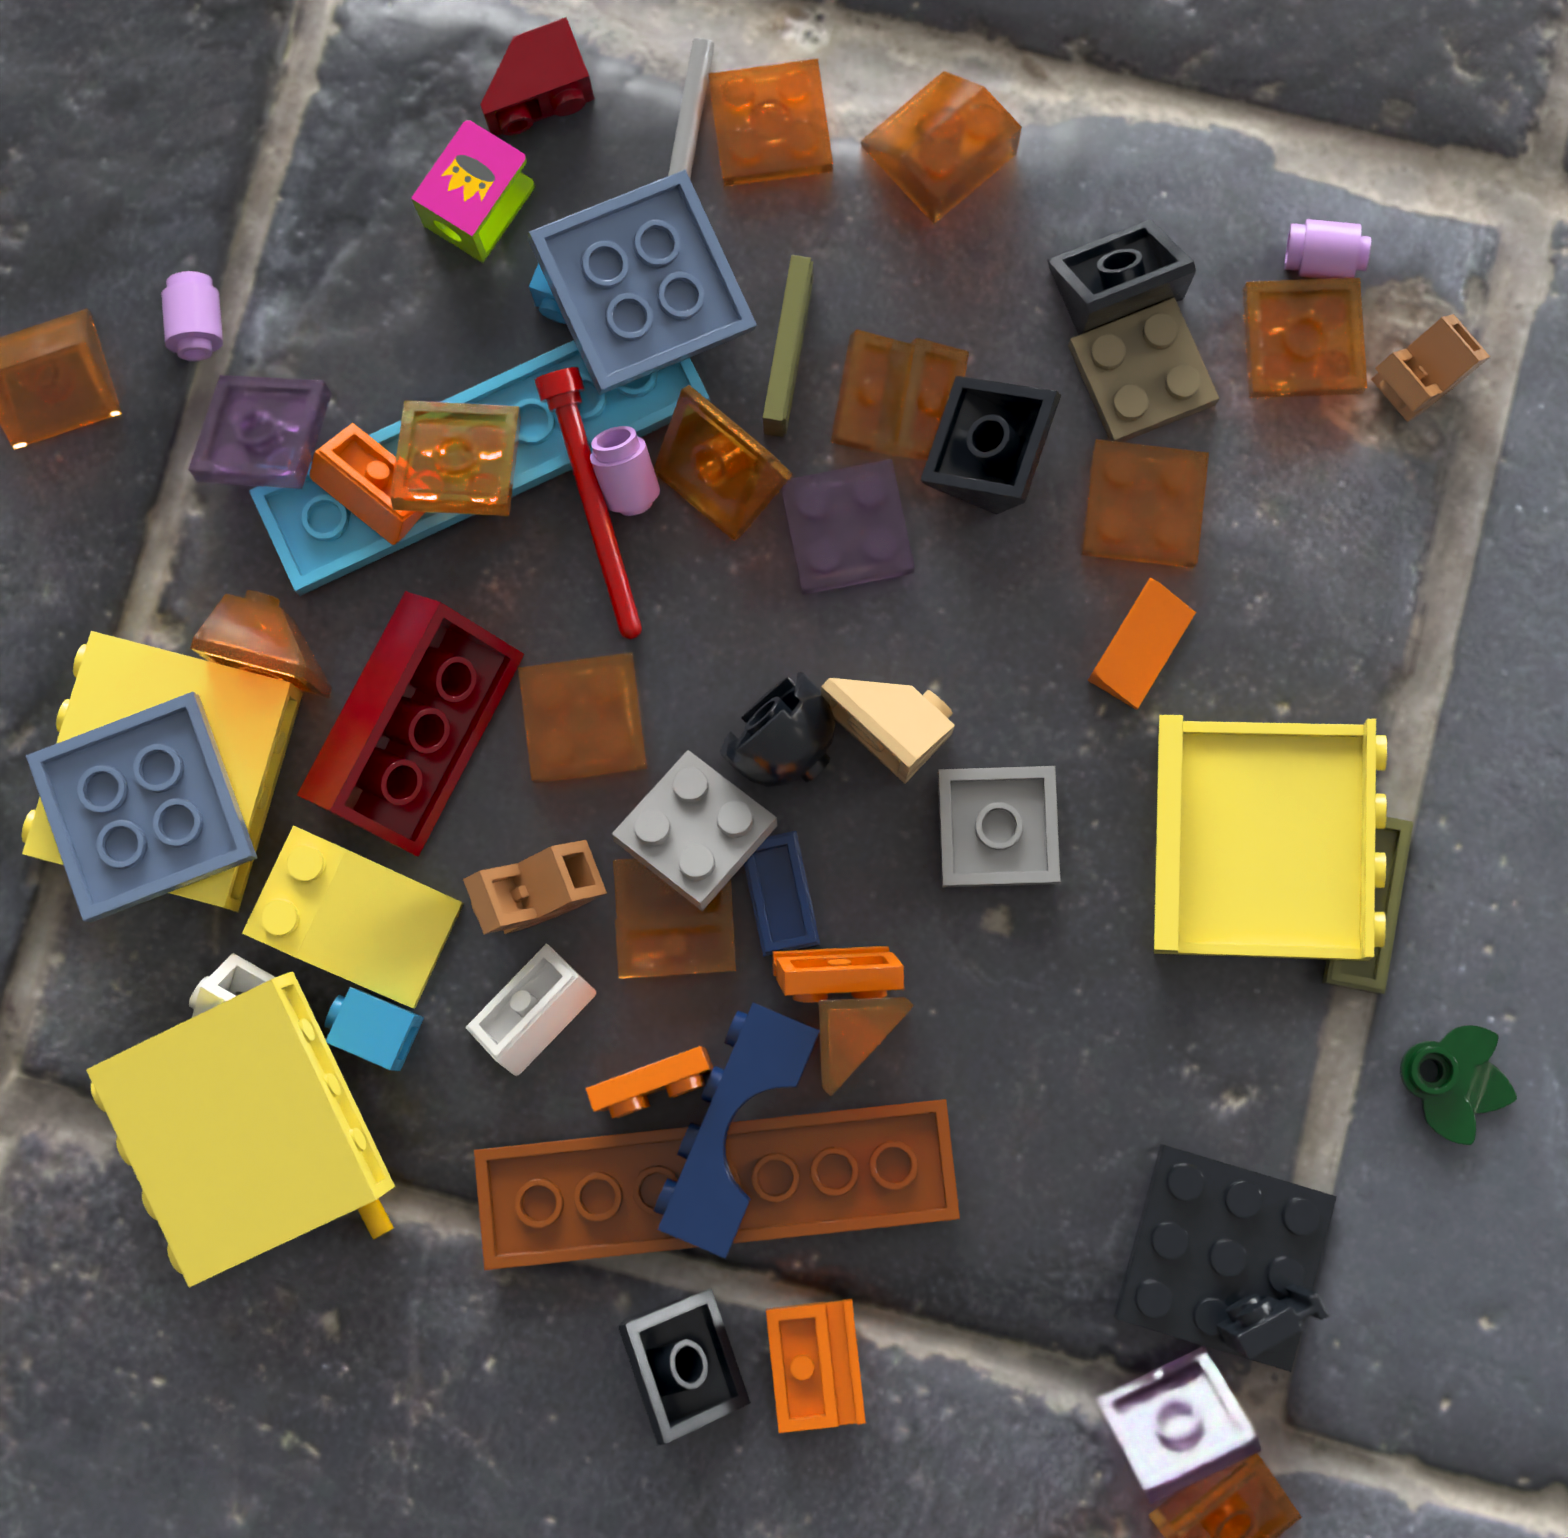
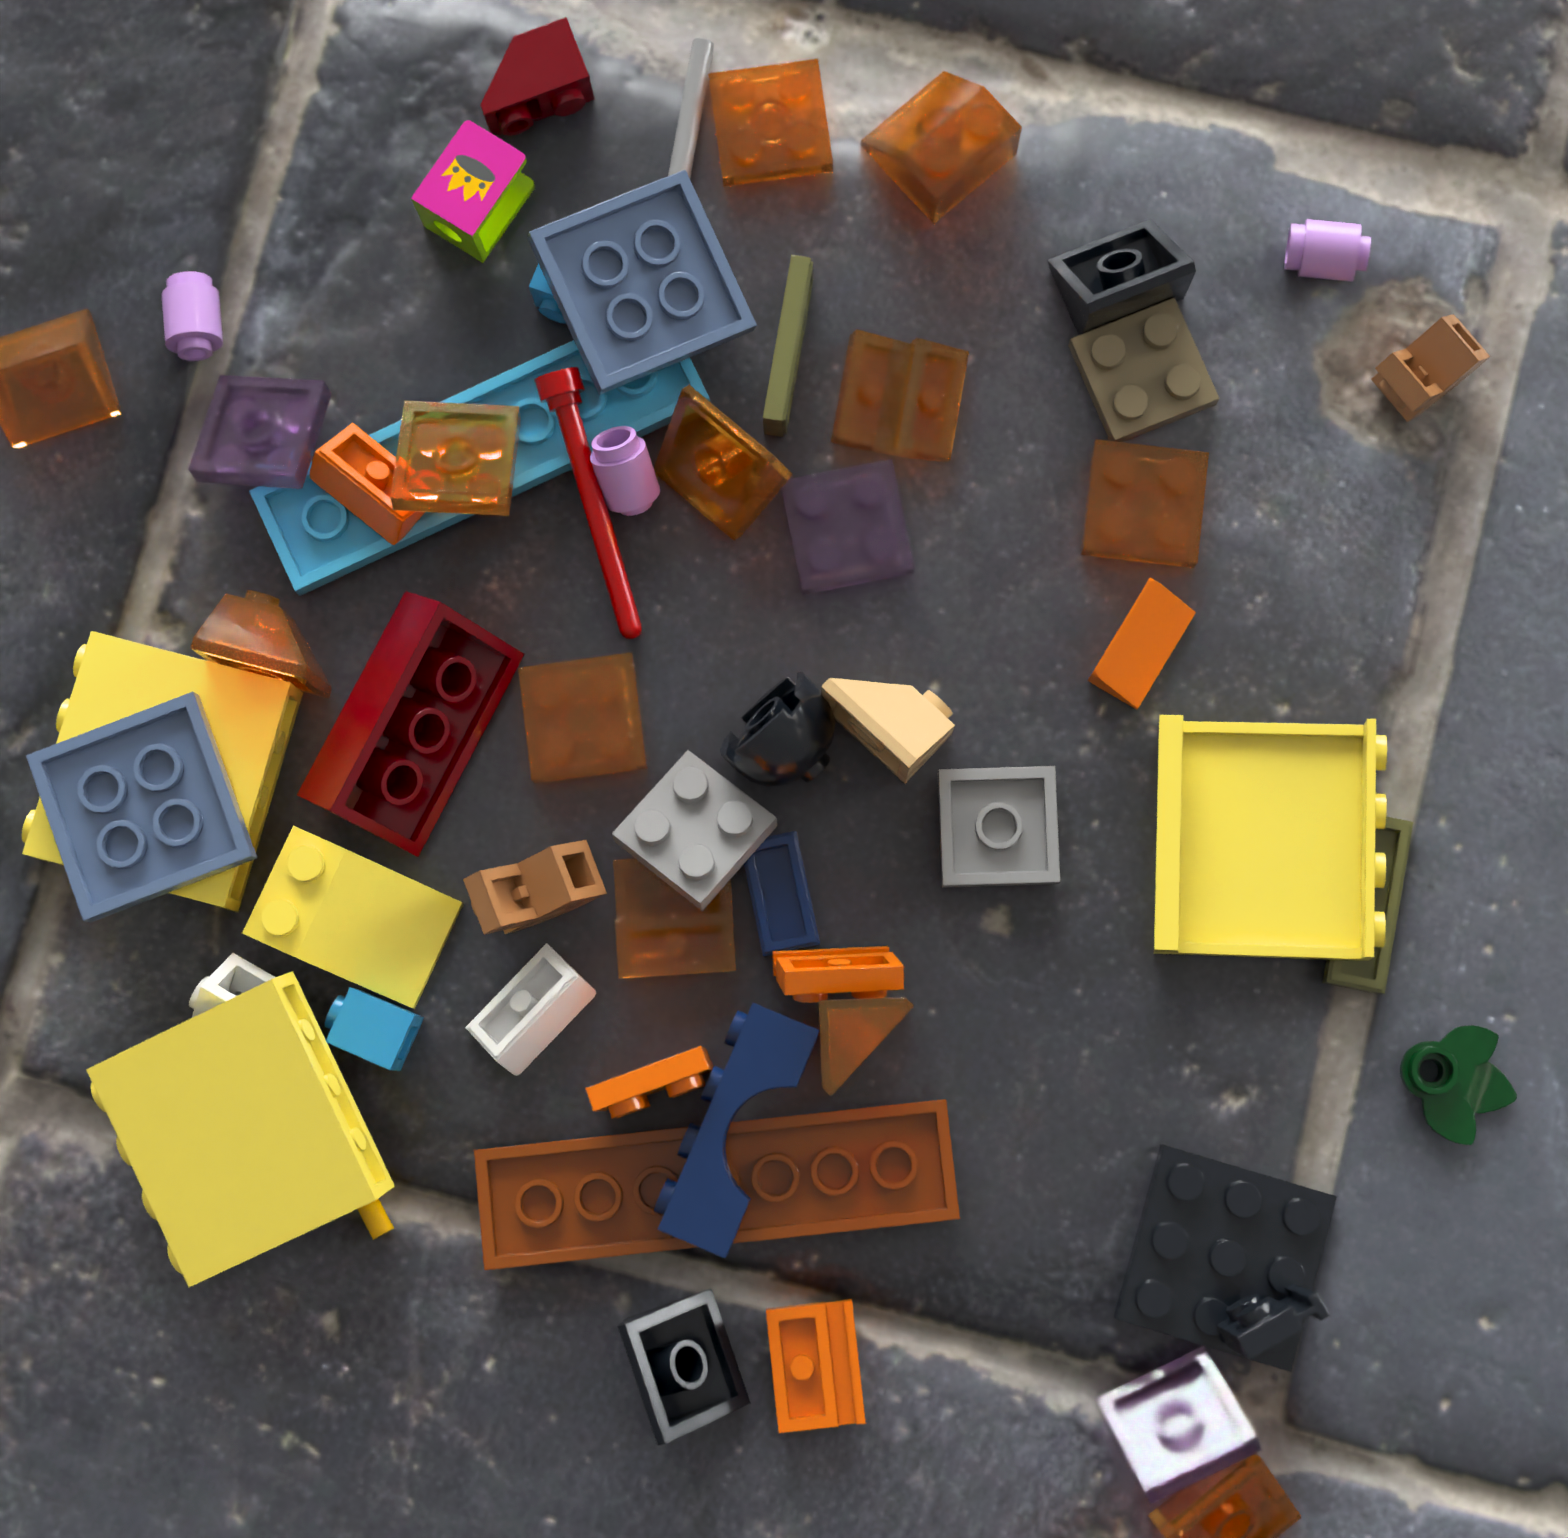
(990, 442): black slope -> none
(1304, 337): clear orange plate -> none

